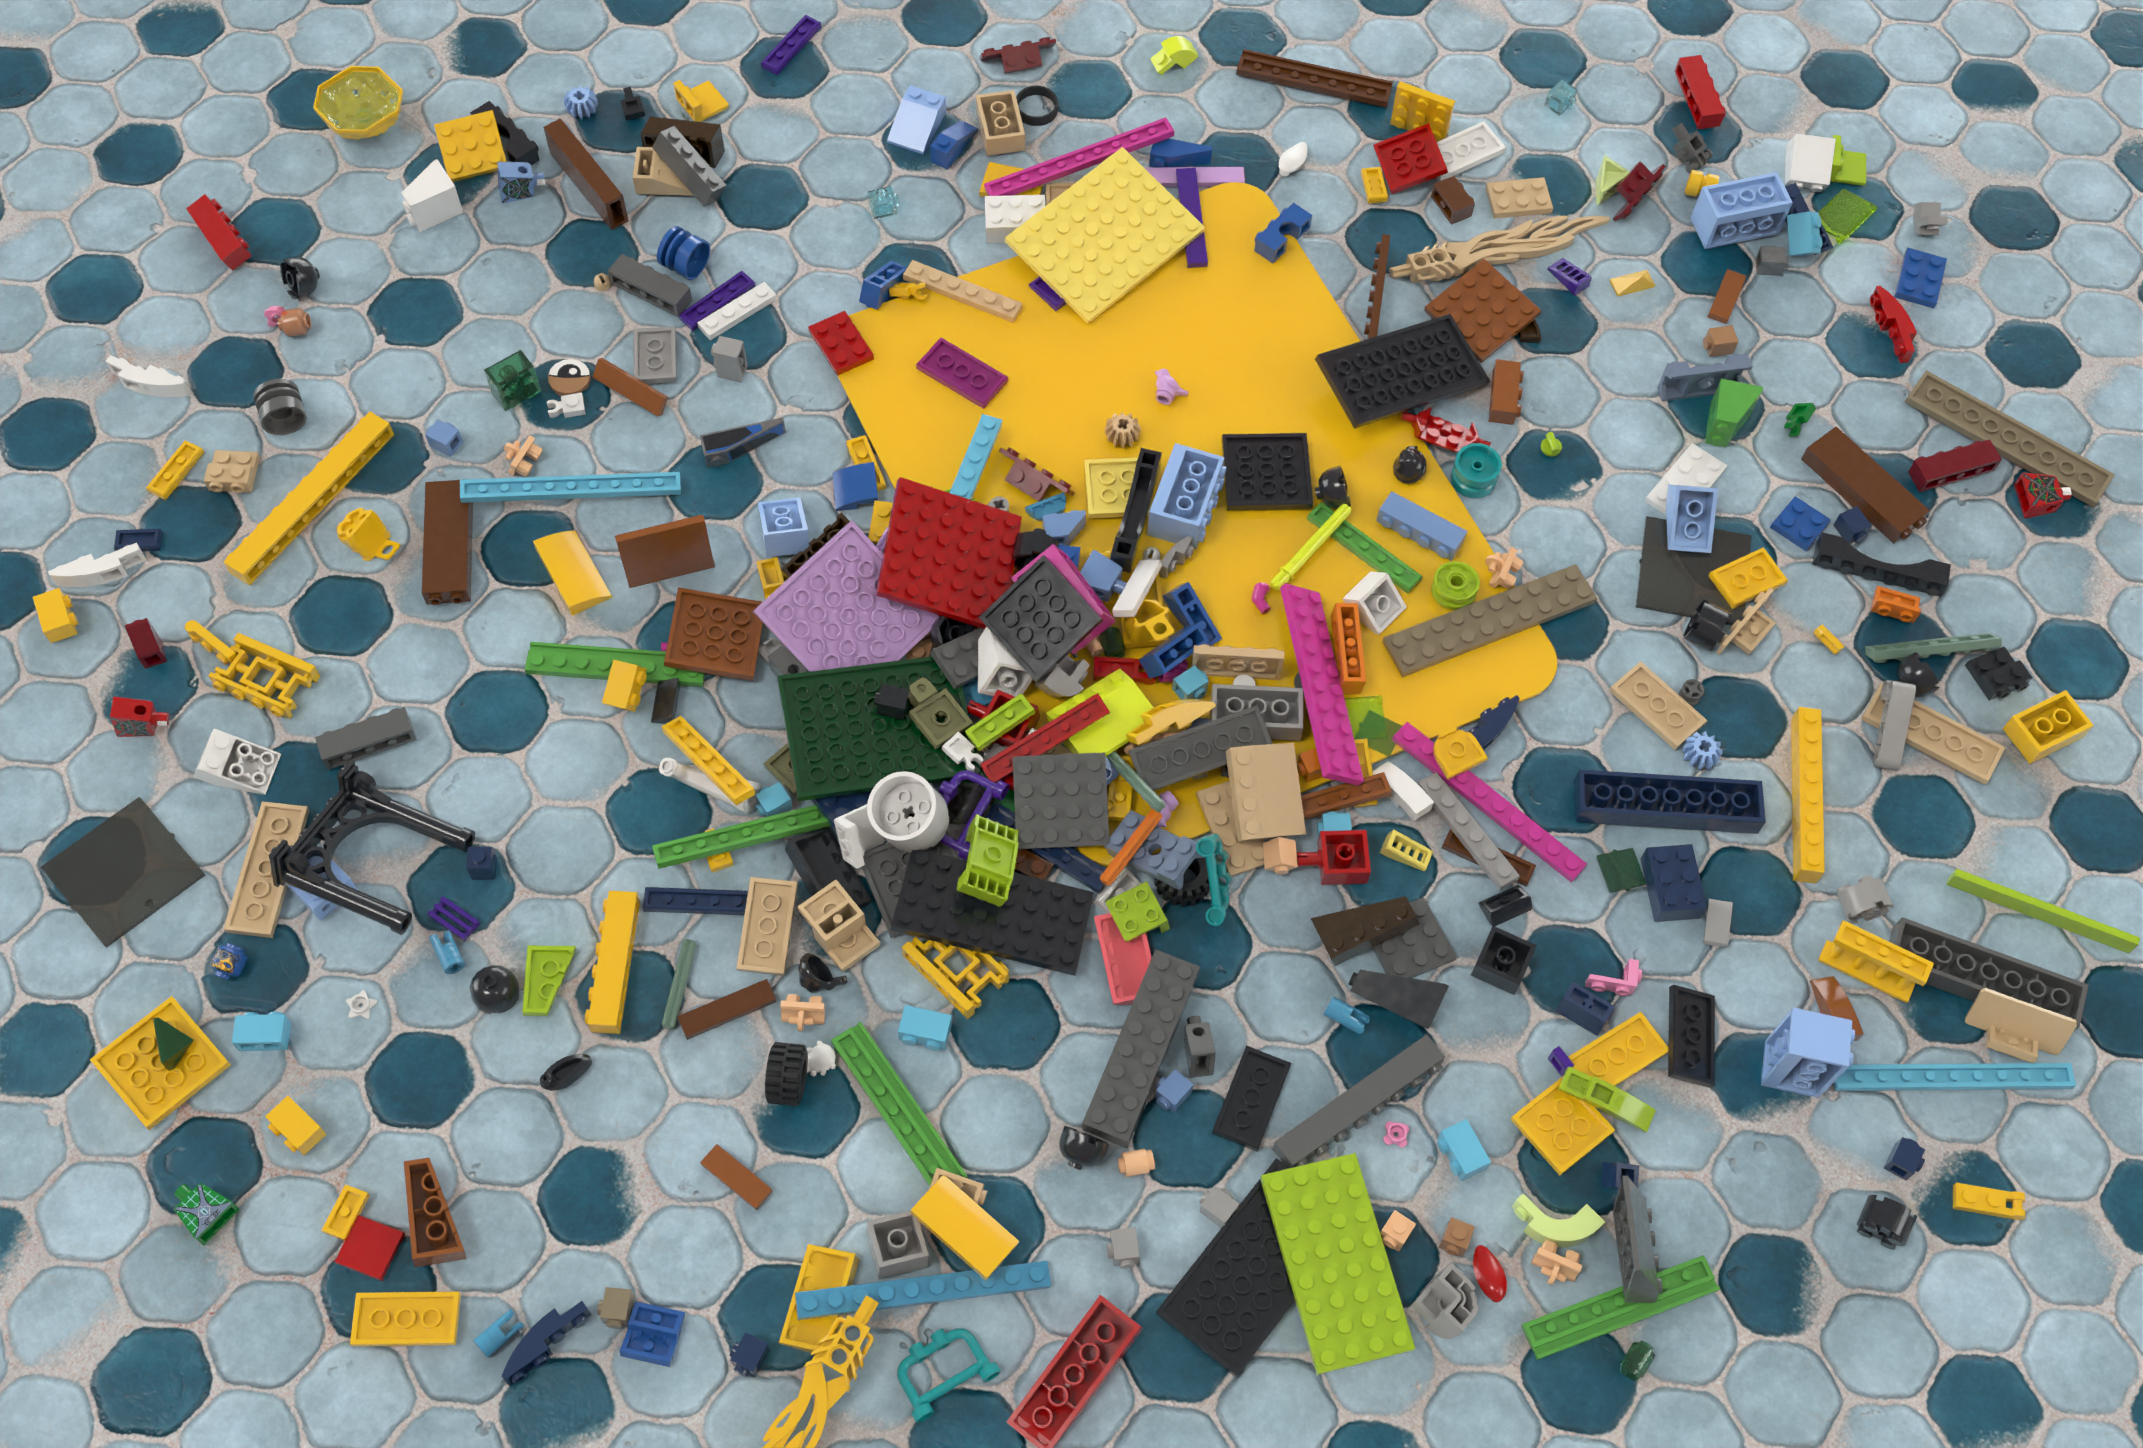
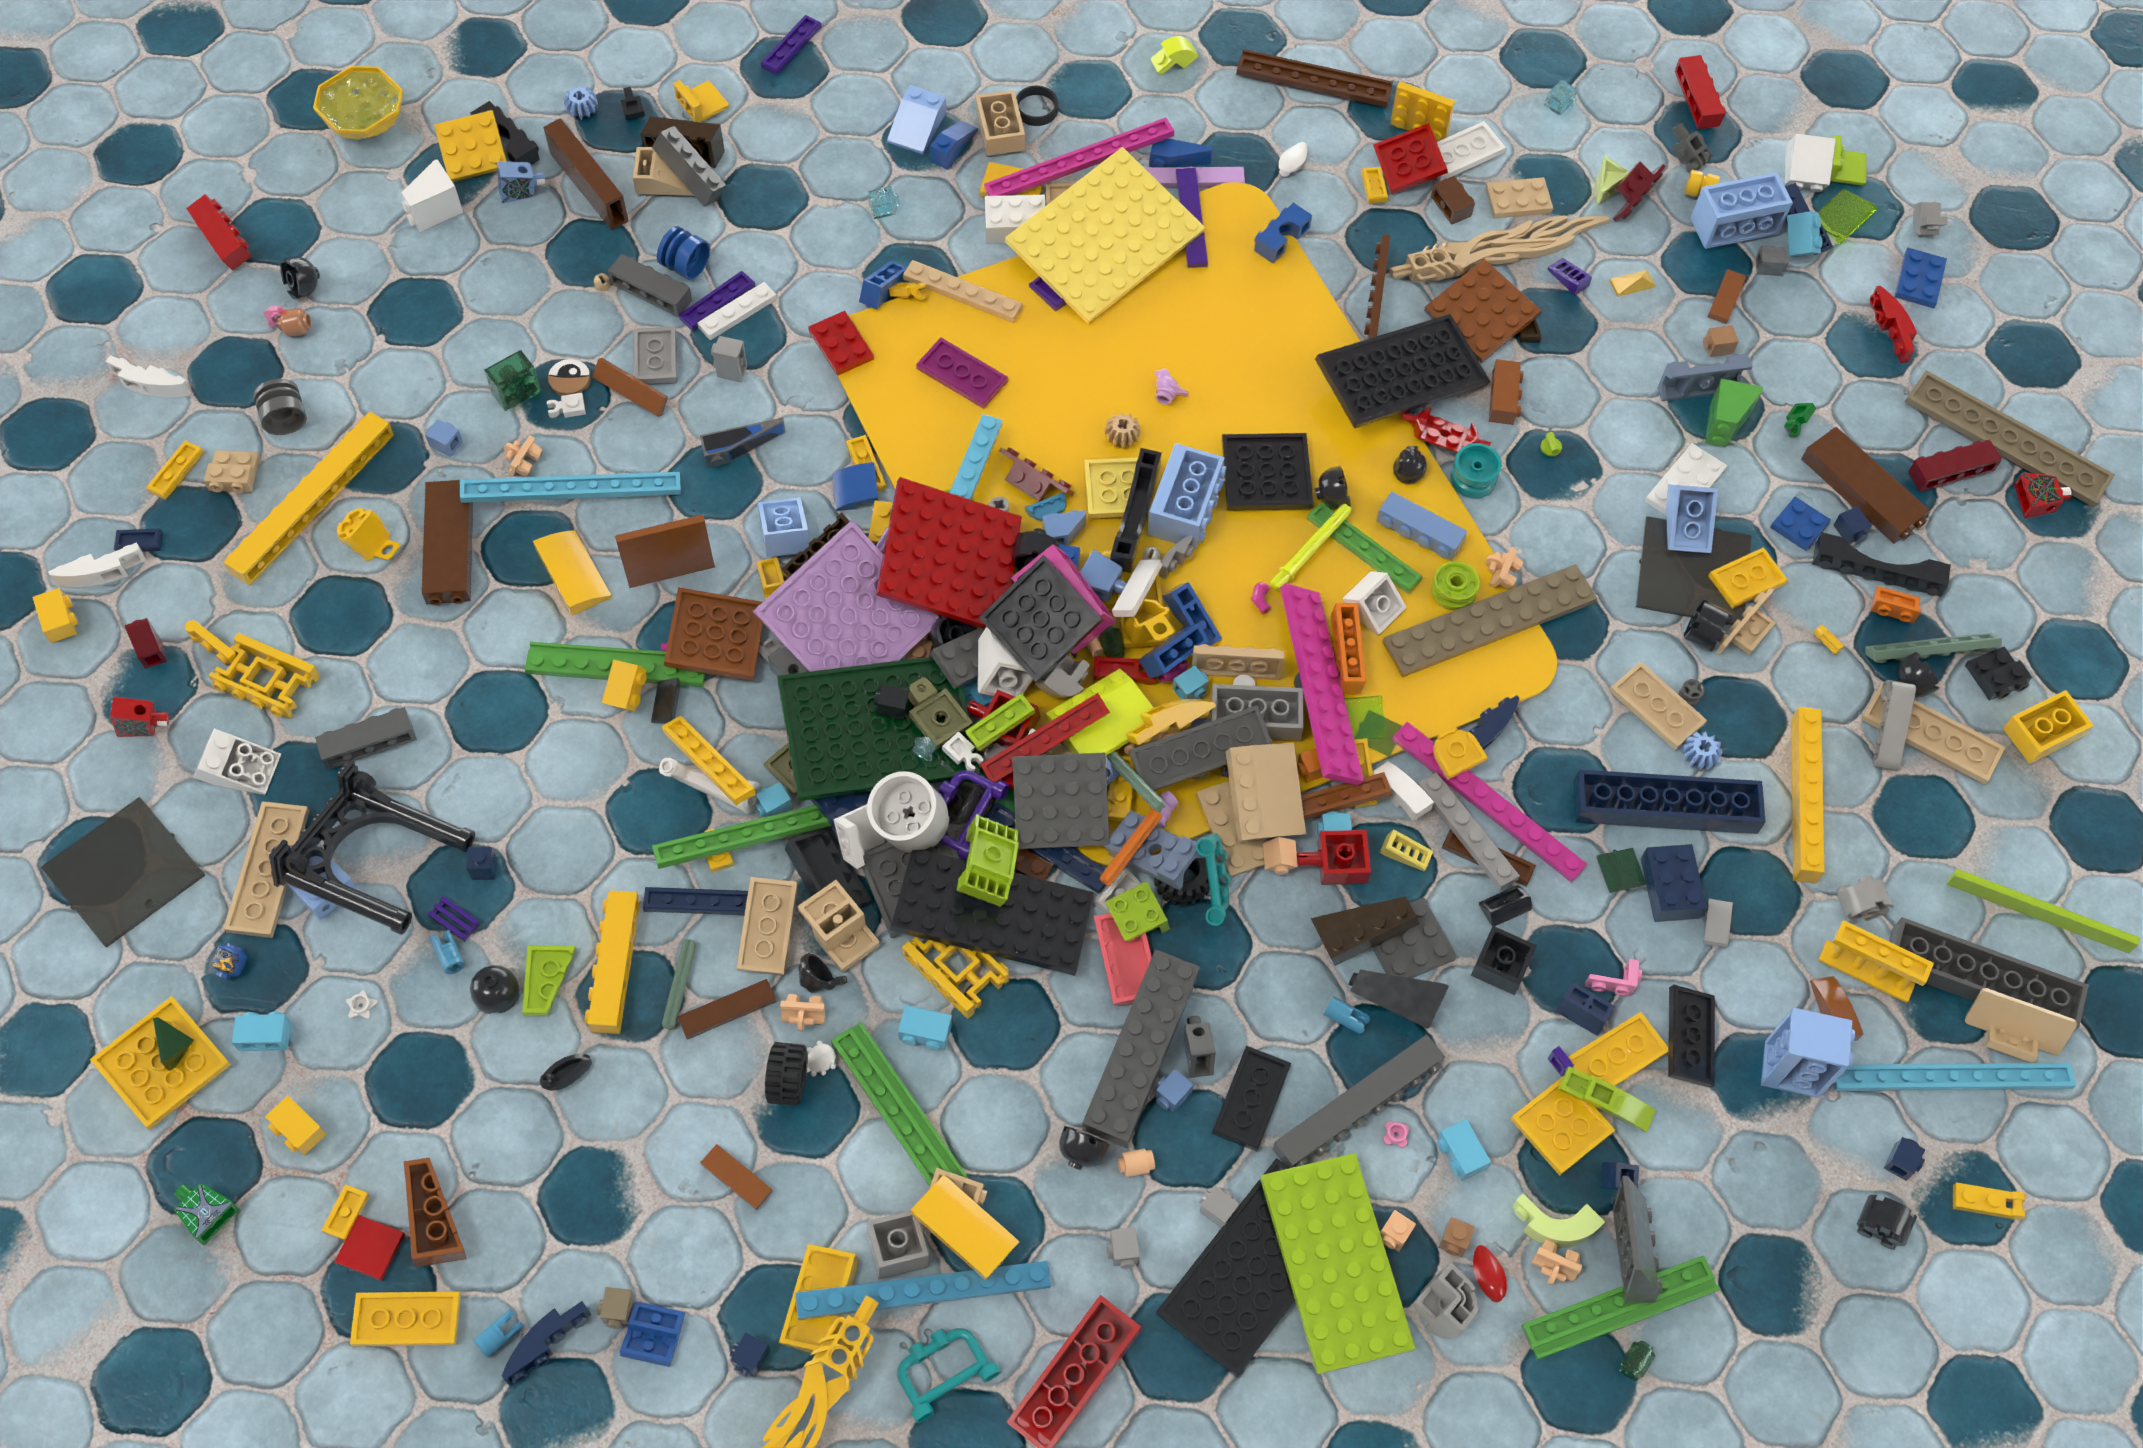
(924, 748): none -> clear light blue plate
(1019, 57): dark red bracket -> none

